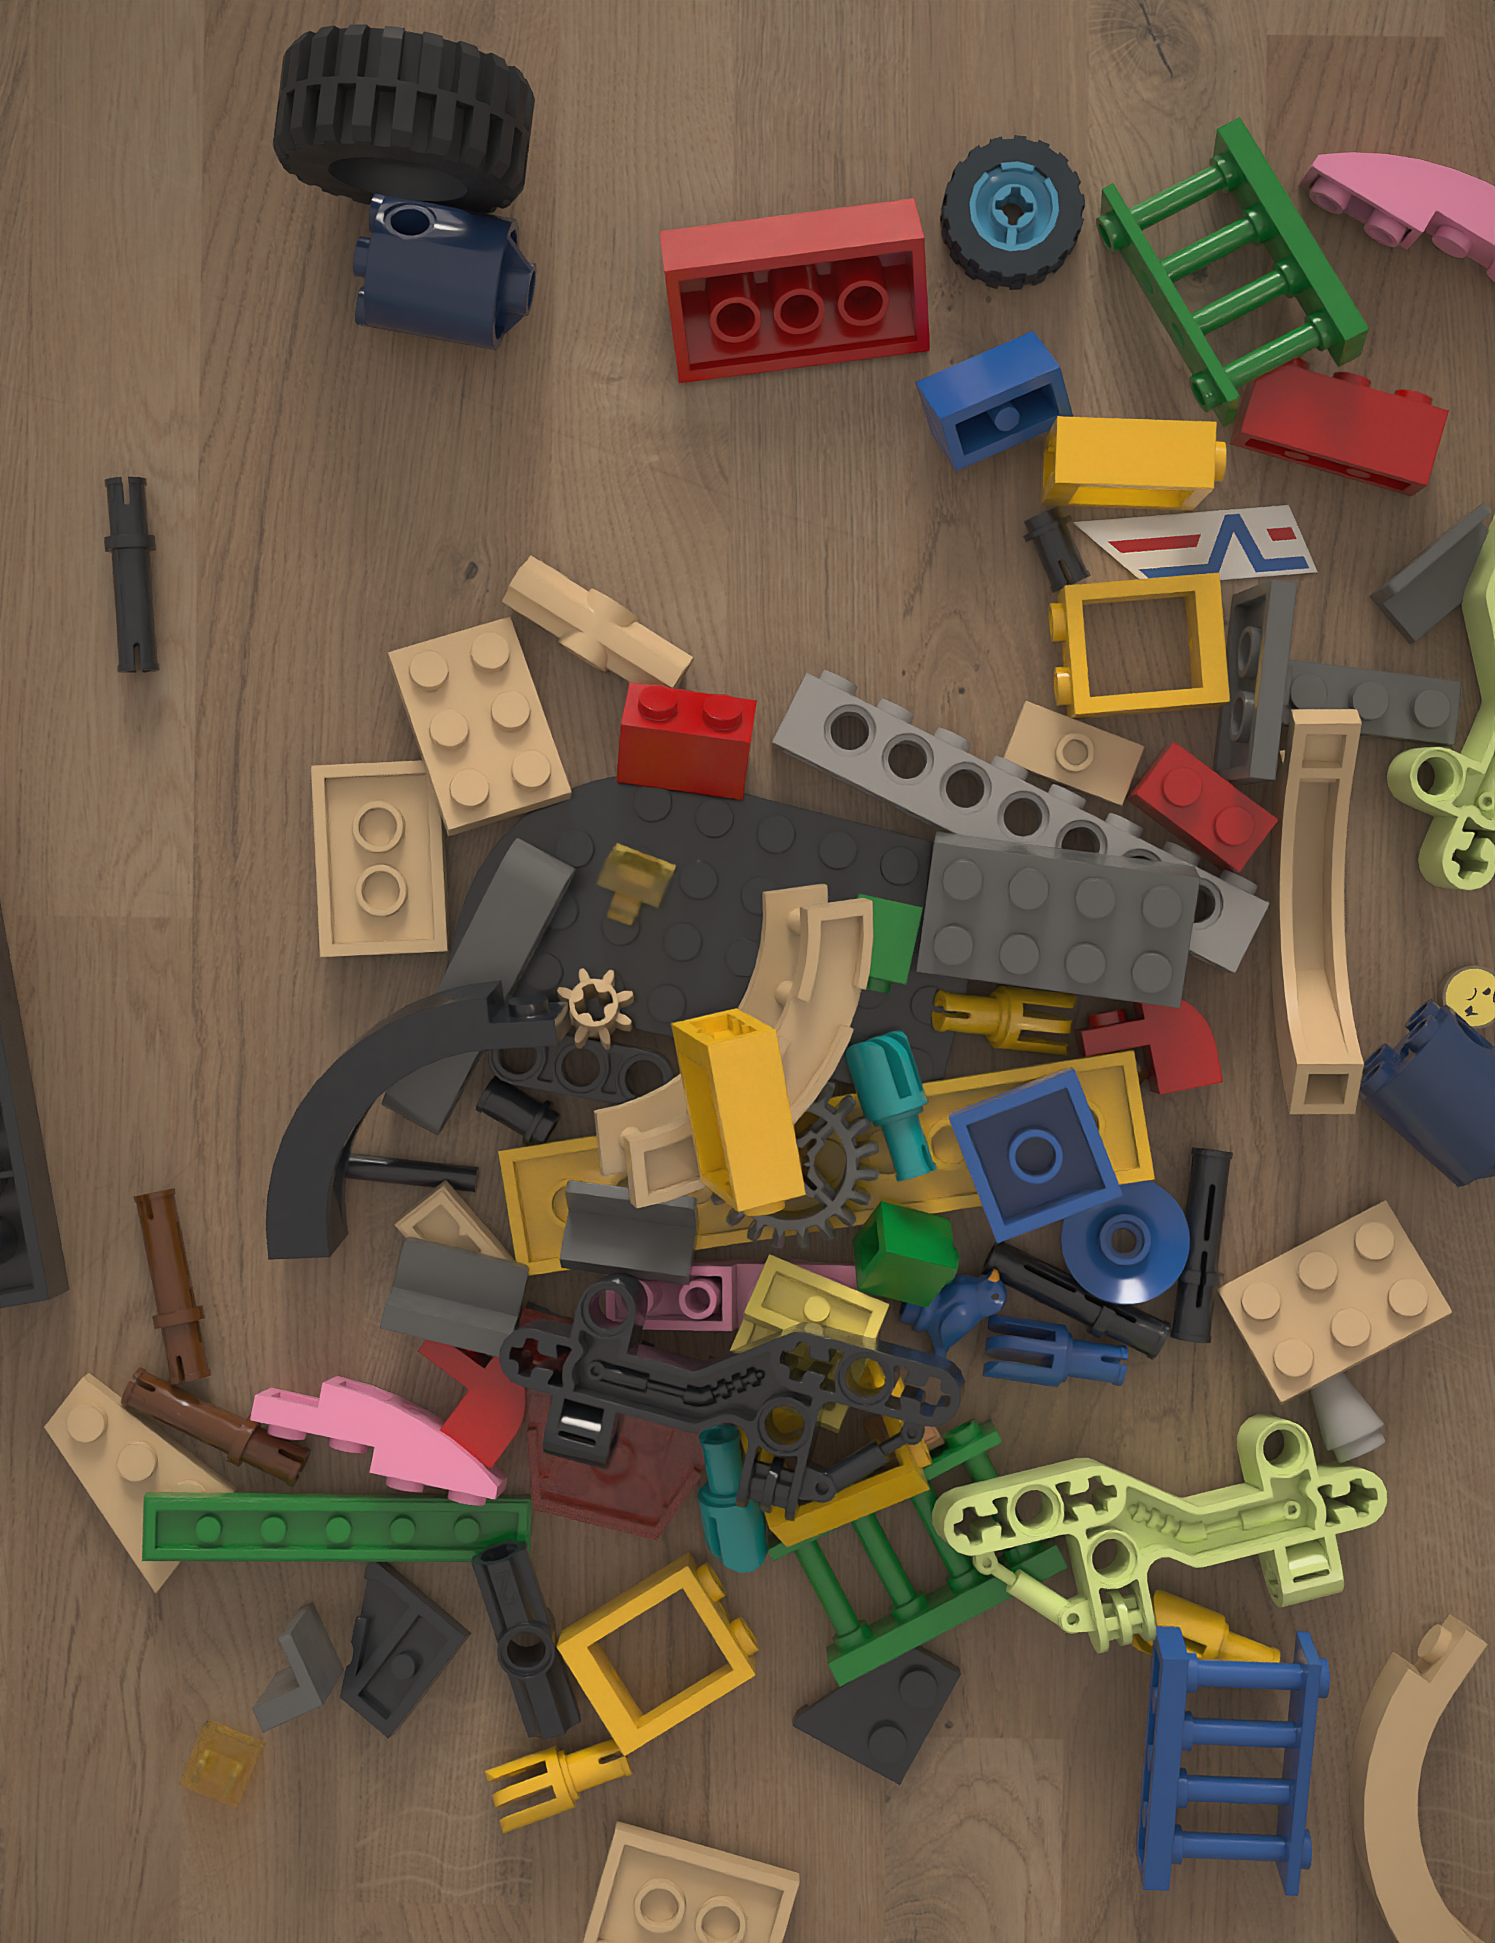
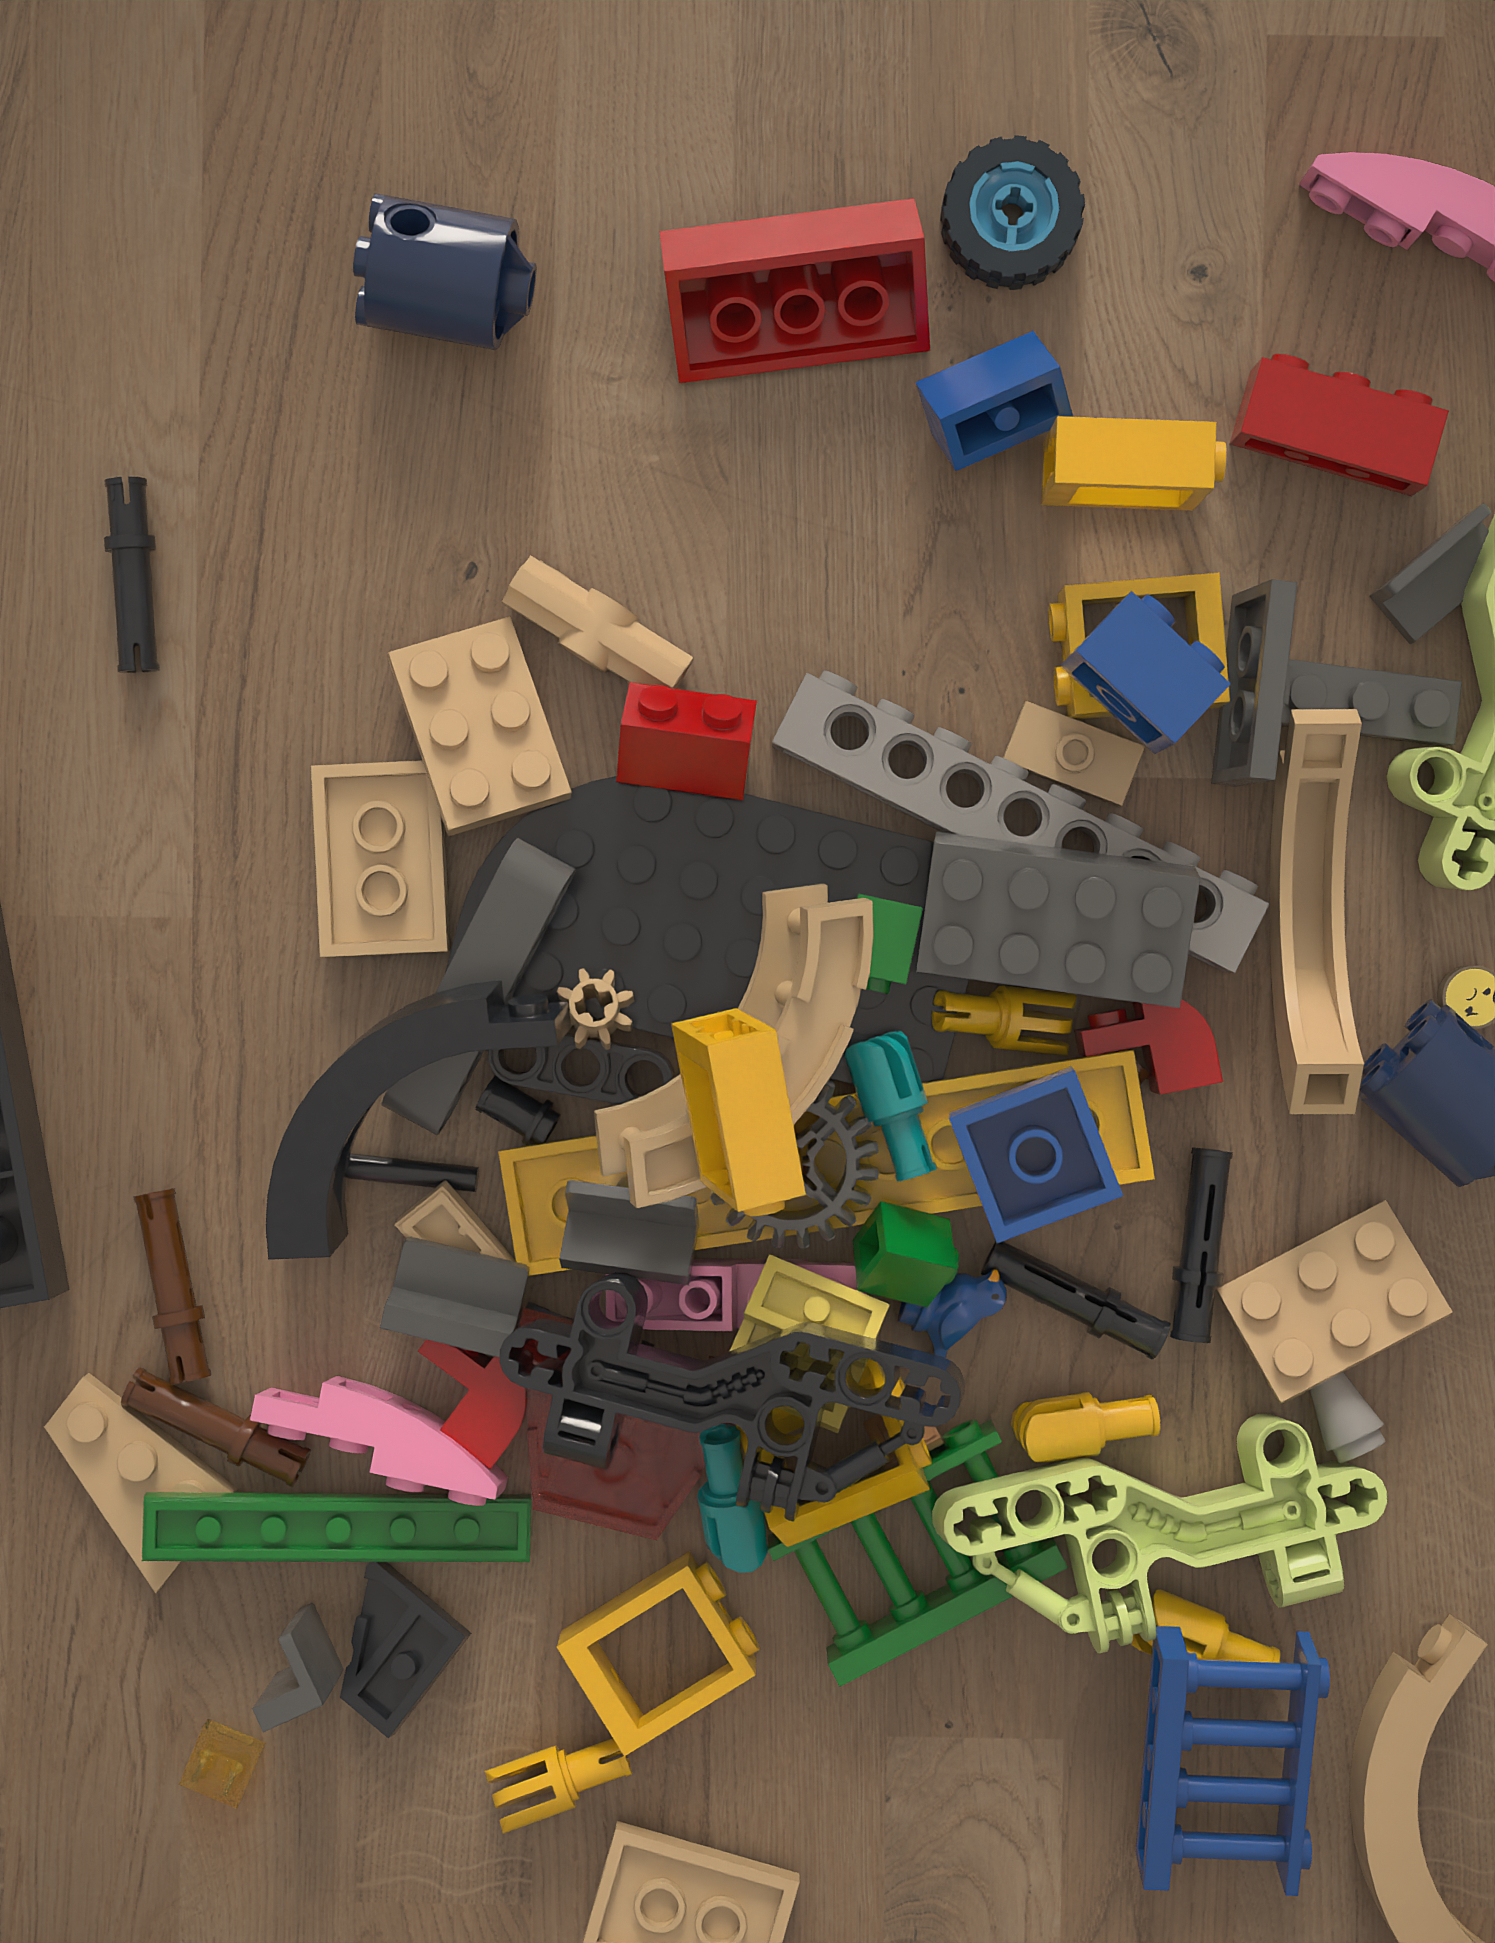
(403, 118): black tyre -> none
(516, 1607): black piece -> none
(635, 880): clear yellow tile -> none
(884, 1712): black wing -> none
(1054, 542): black pin -> none
(1054, 1351): blue arm -> none
(1080, 1424): none -> yellow arm
(1147, 672): none -> blue brick
(1158, 1251): blue dish -> none
(1201, 808): red brick -> none
(1222, 541): white sticker -> none
(1265, 219): green fence -> none

